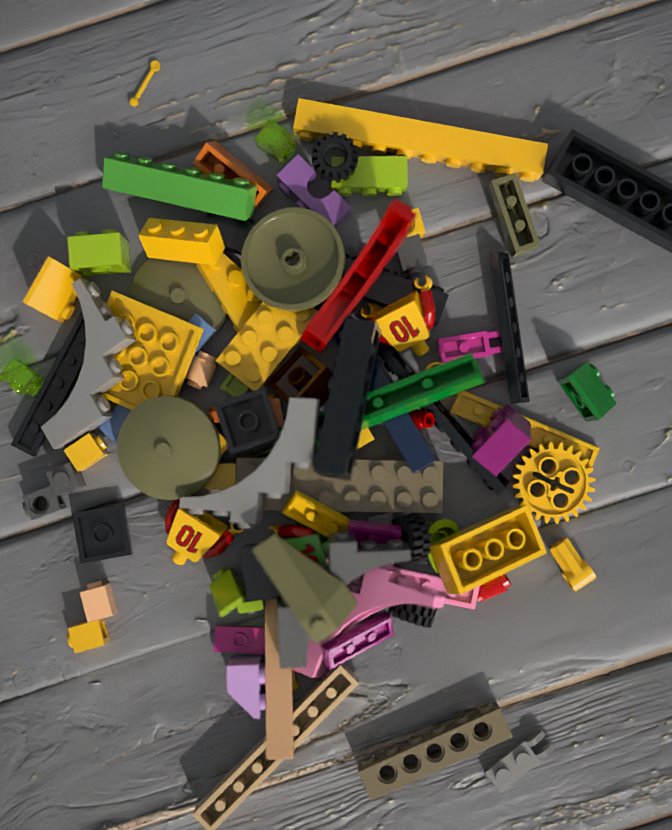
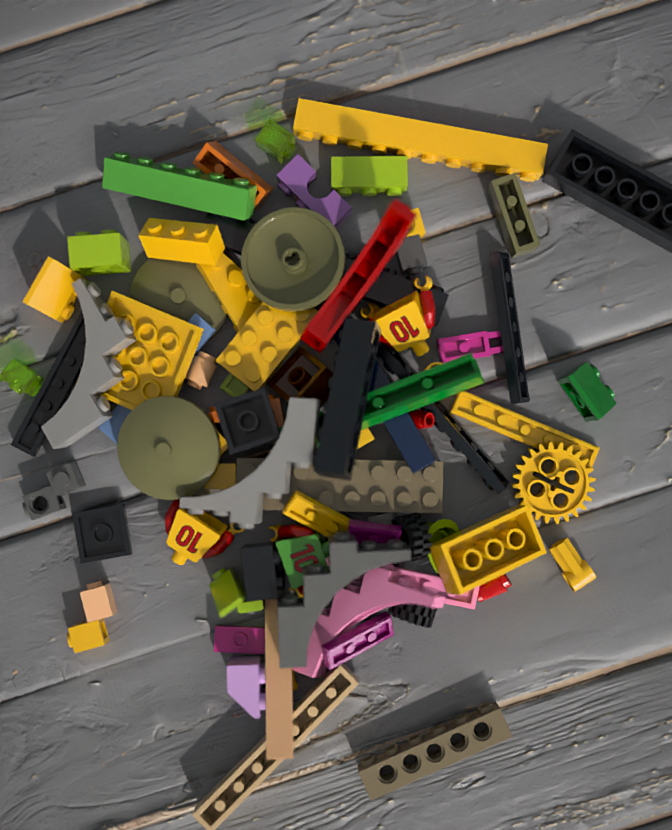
(86, 451): yellow brick -> none
(155, 66): yellow hinge -> none
(310, 591): olive wedge -> none
(334, 142): black tyre -> none
(500, 439): magenta brick -> none
(517, 761): light grey hinge -> none

